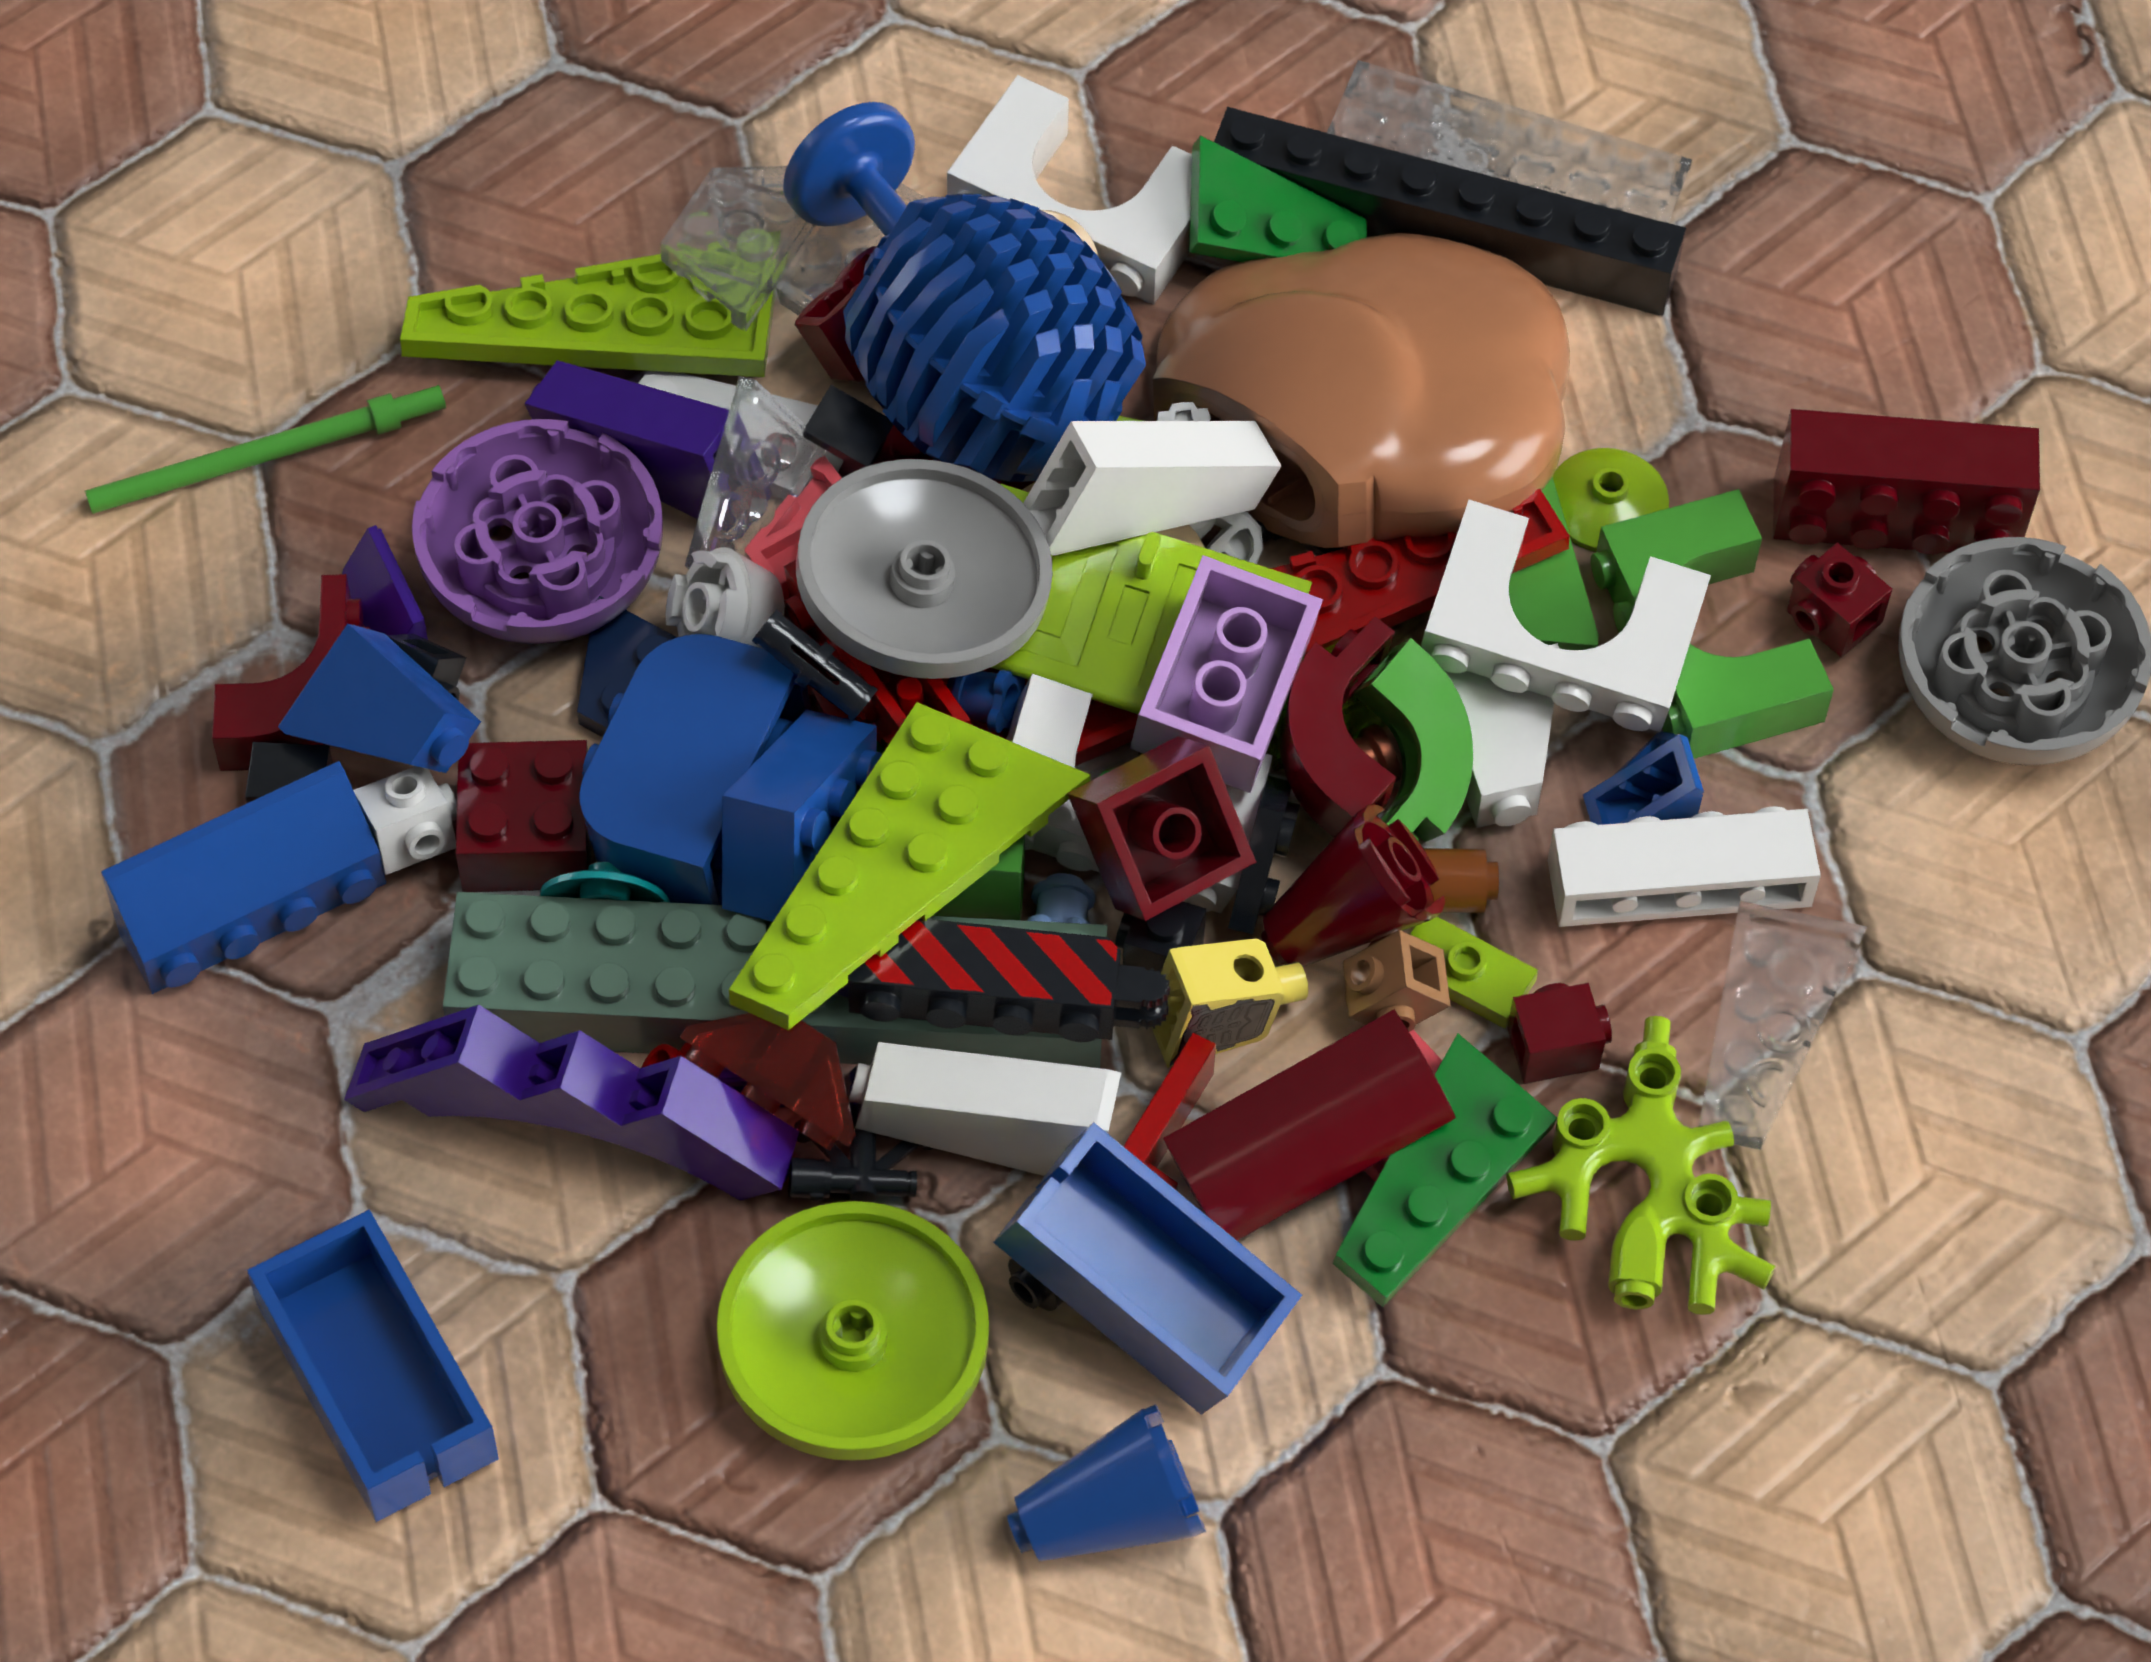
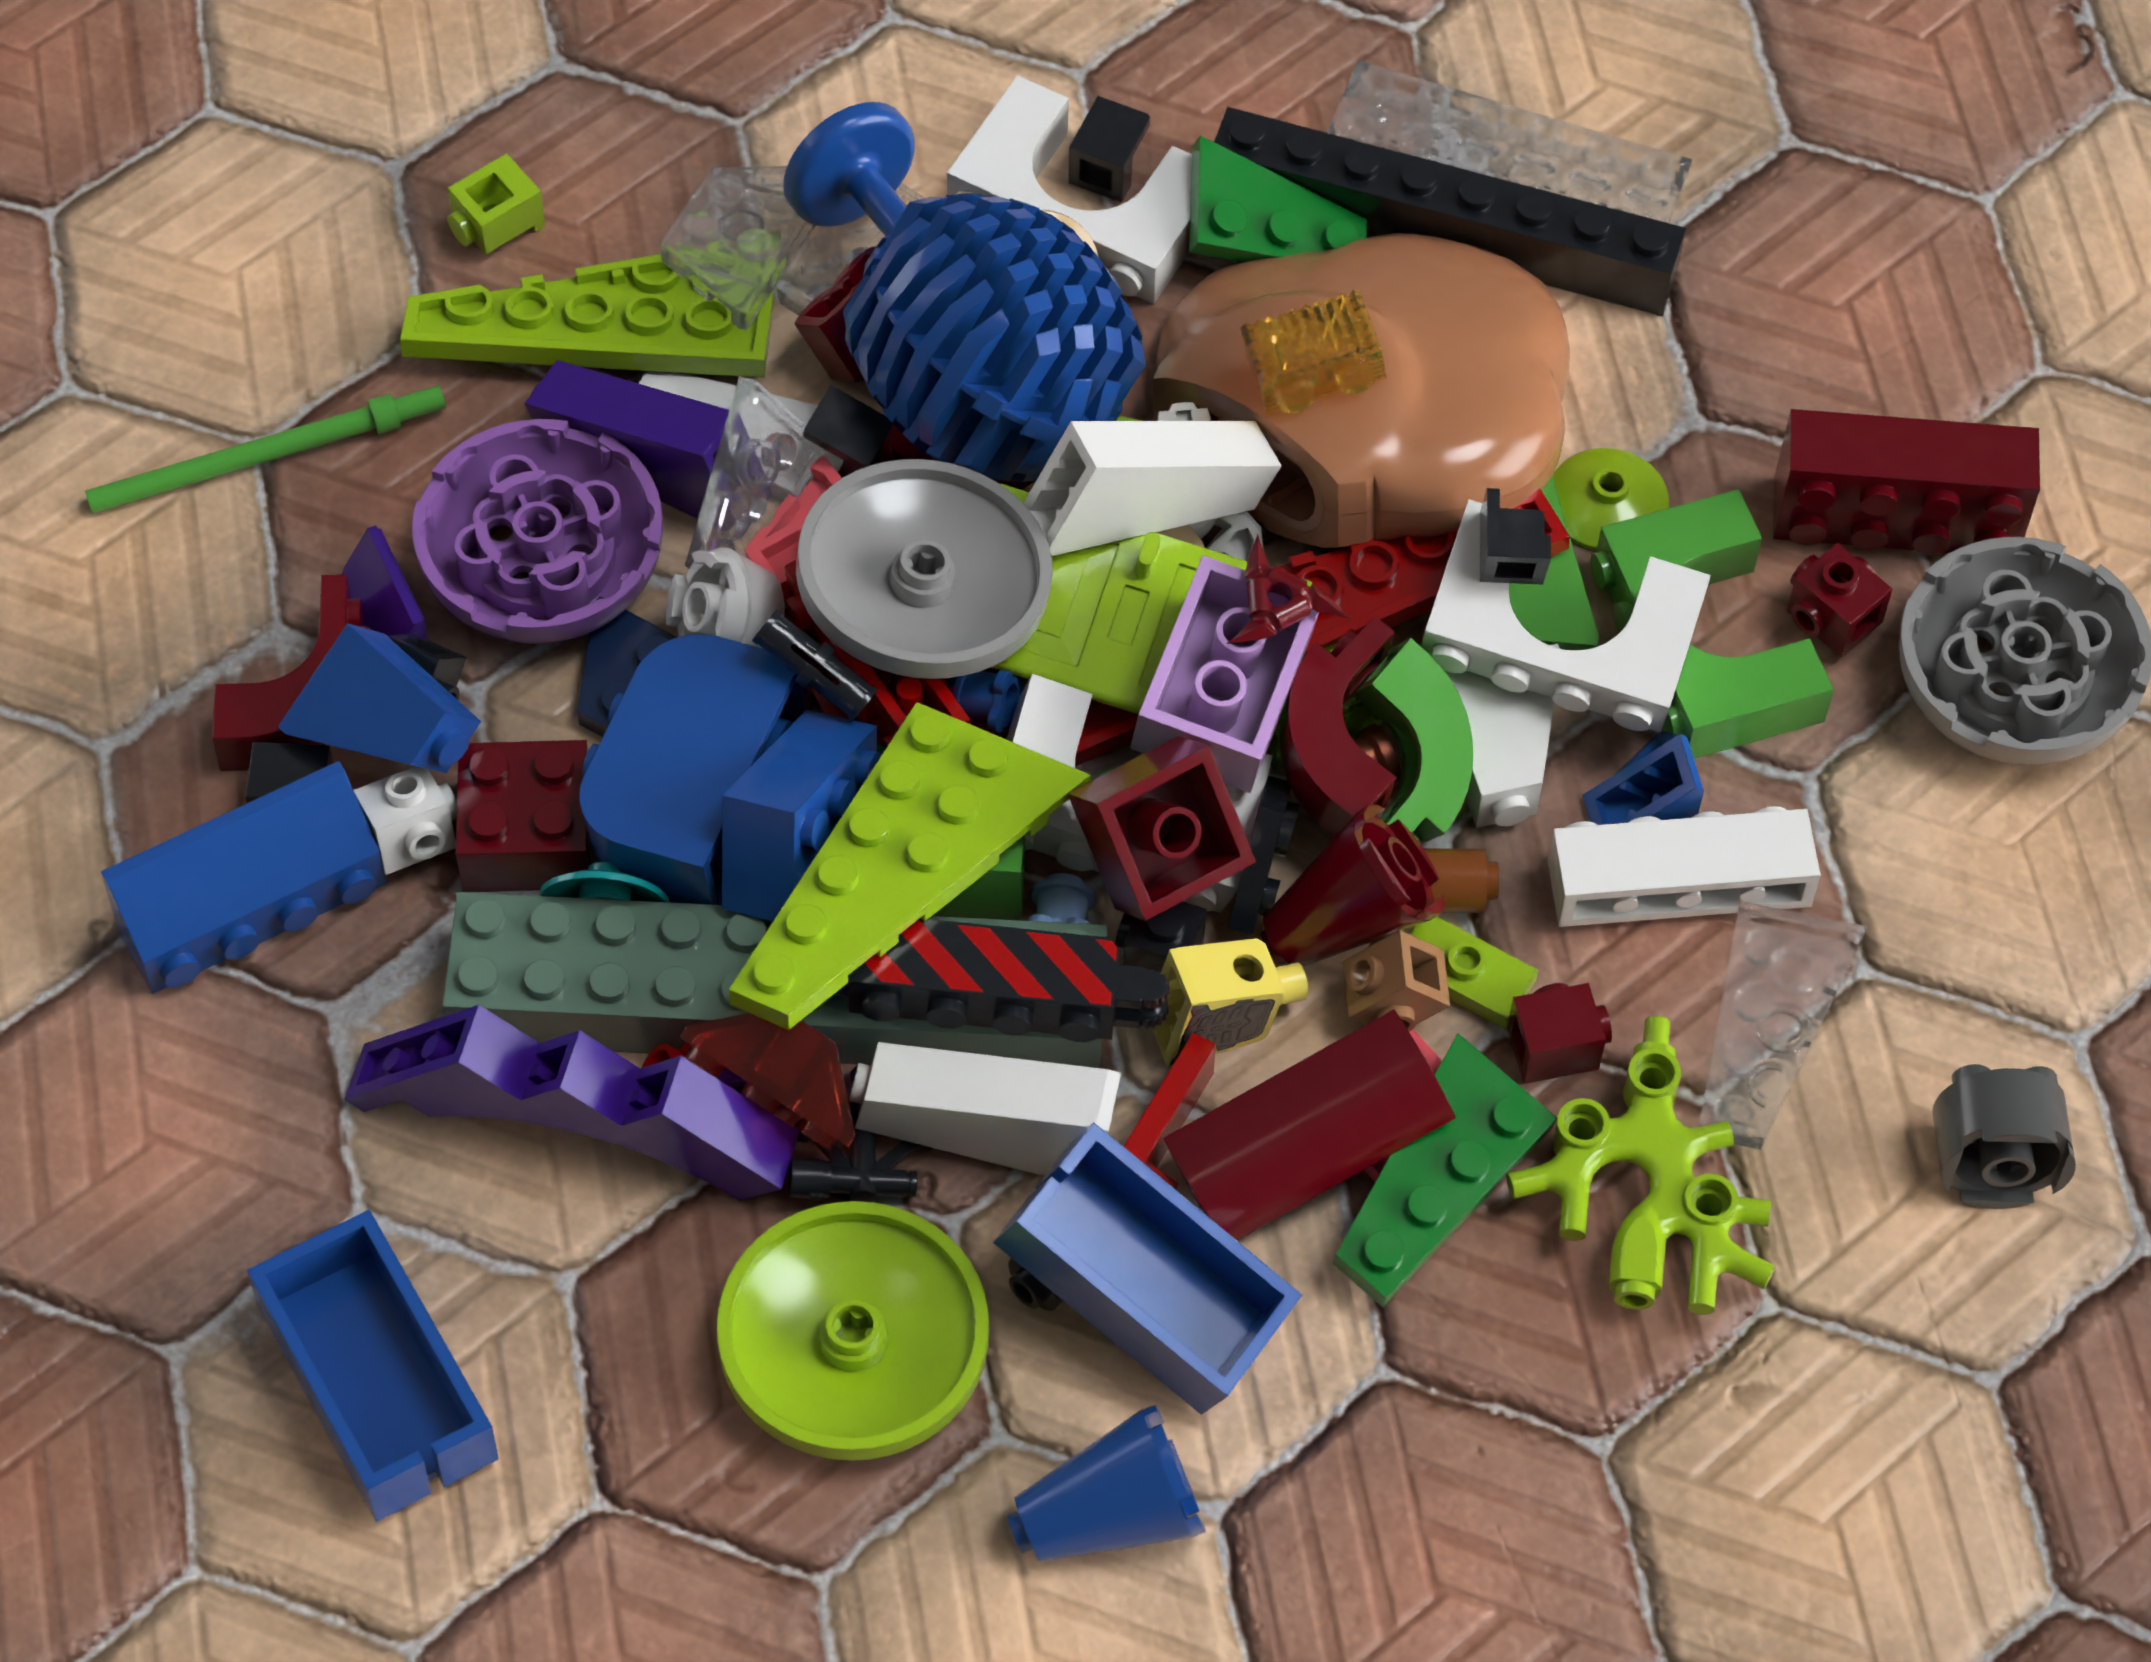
(494, 205): none -> lime brick
(1105, 148): none -> black panel
(1270, 618): none -> dark red piece
(1313, 353): none -> clear yellow brick
(1512, 543): none -> black panel
(2003, 1135): none -> dark grey brick

